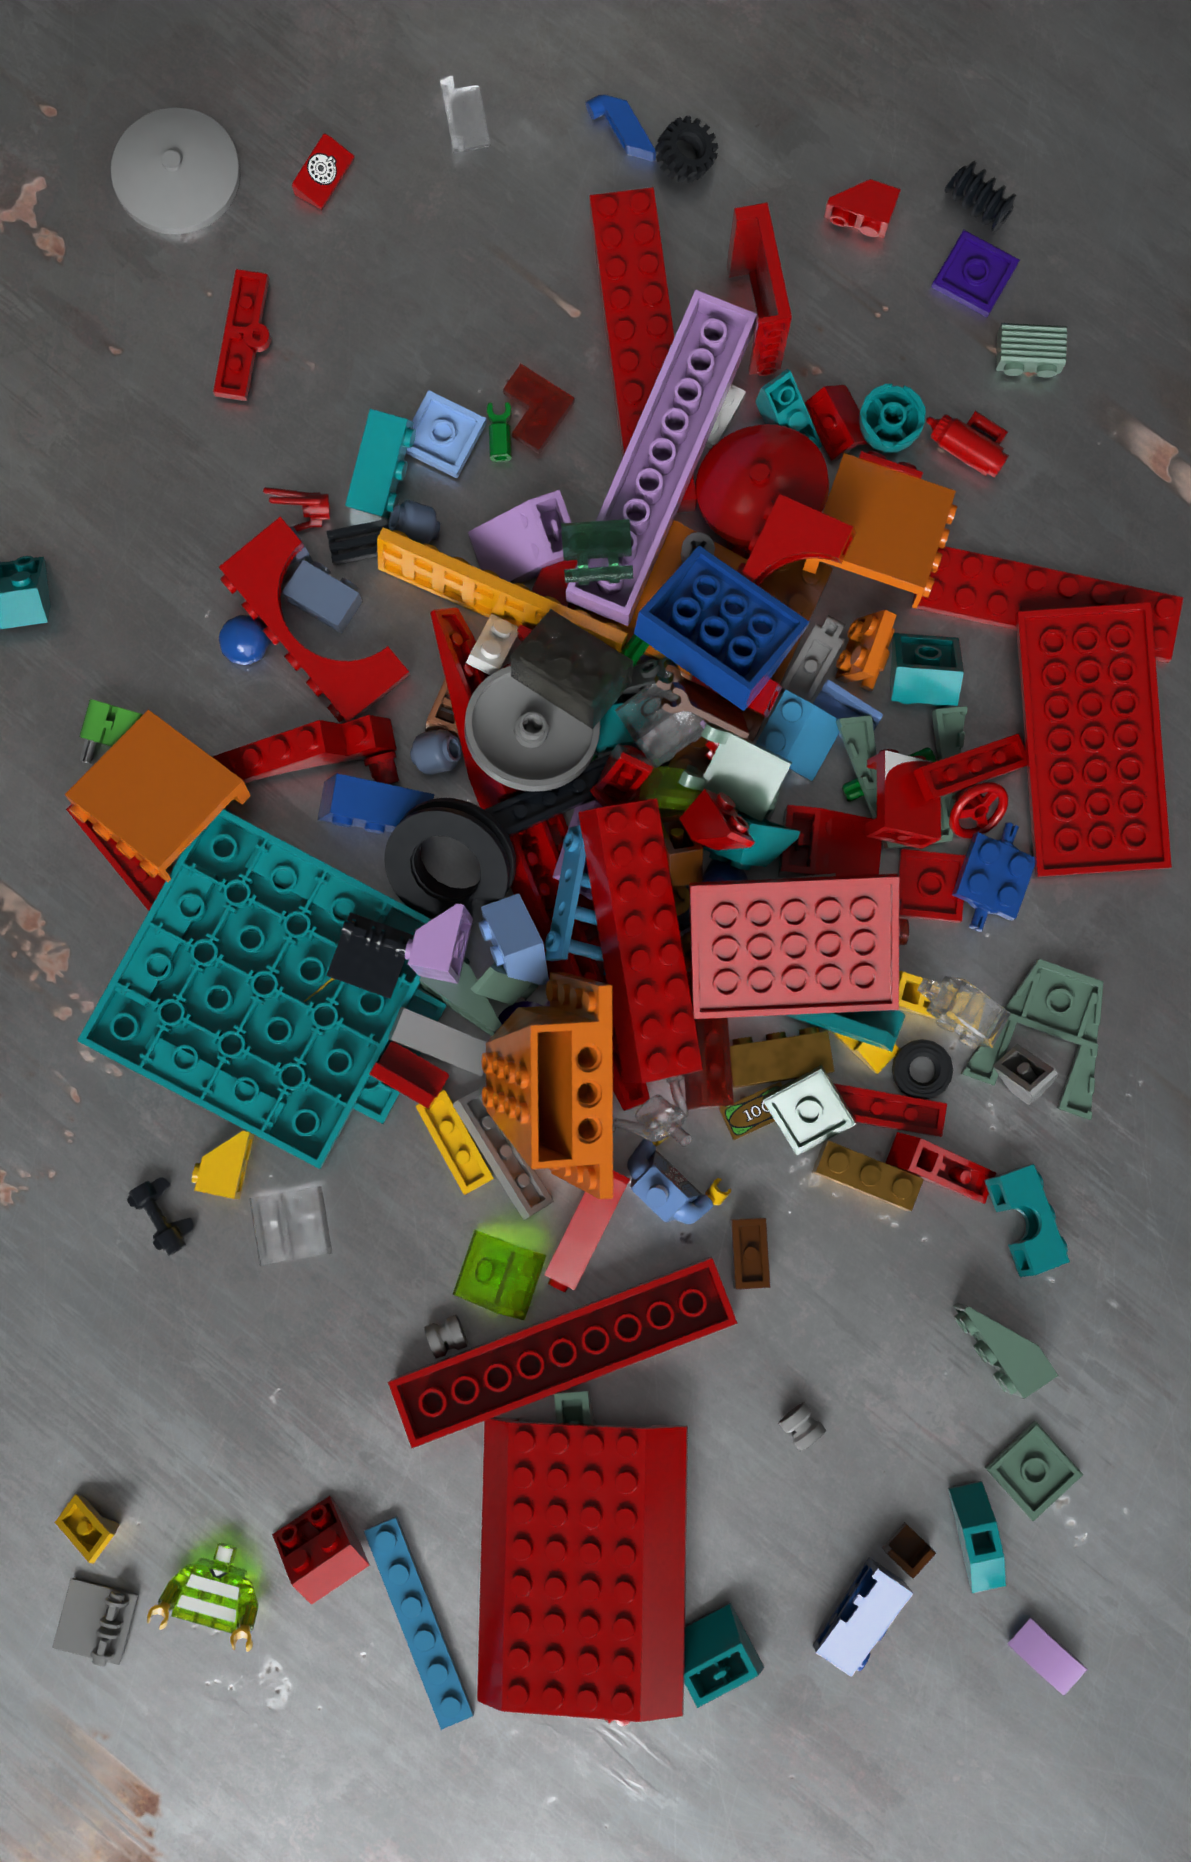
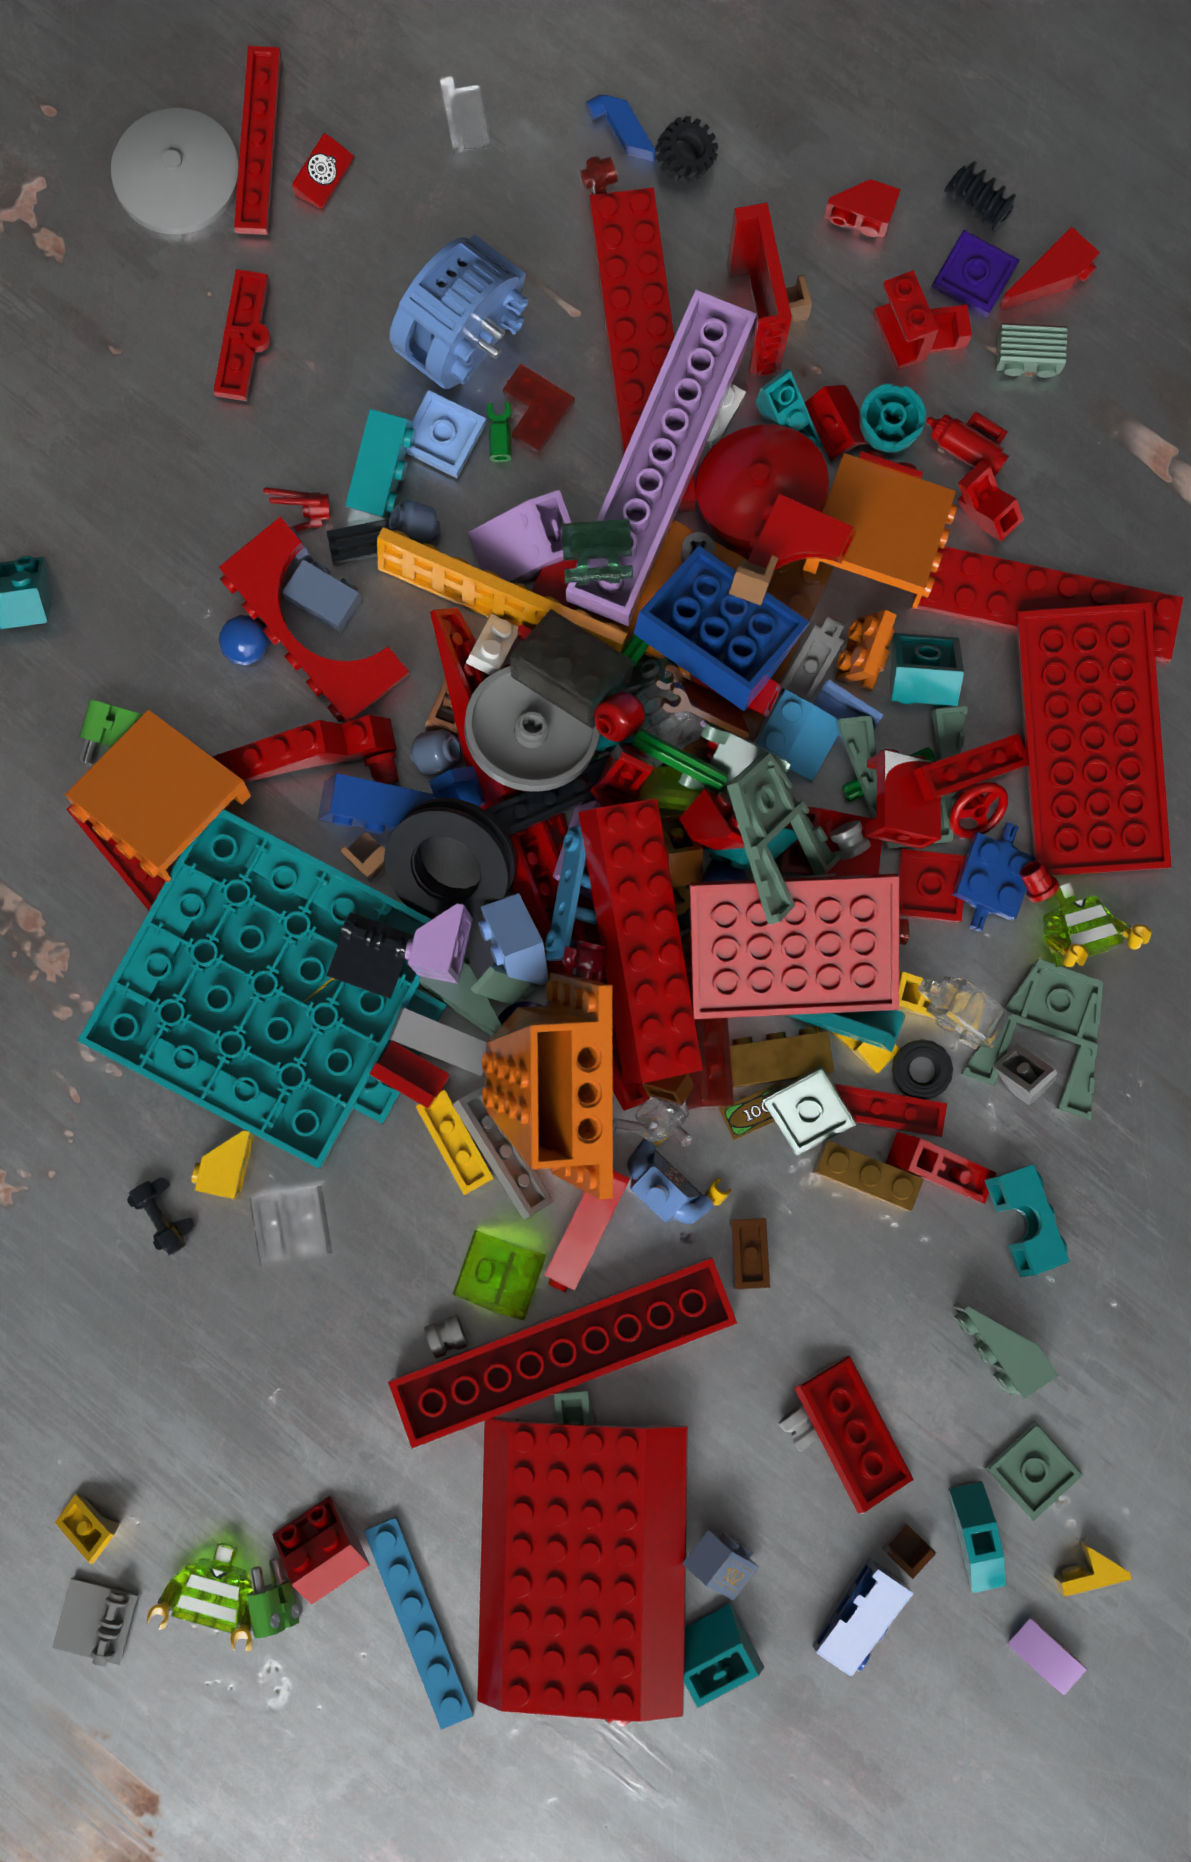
(257, 140): none -> red plate
(274, 1605): none -> bright green piece
(366, 855): none -> medium nougat panel
(458, 311): none -> medium blue piece
(458, 784): none -> blue panel
(585, 960): none -> dark red piece
(598, 174): none -> clear red plate
(619, 716): none -> red head
(670, 1089): none -> reddish brown piece
(680, 759): none -> green axle
(721, 1564): none -> sand blue brick
(752, 581): none -> medium nougat panel
(762, 810): none -> sand green wing
(799, 300): none -> medium nougat panel
(850, 839): none -> light grey wheel
(853, 1434): none -> red tile
(906, 321): none -> red panel
(953, 328): none -> red panel
(988, 505): none -> red brick
(1038, 882): none -> red piece
(1057, 270): none -> red slope
(1085, 929): none -> torso
(1099, 1573): none -> yellow slope

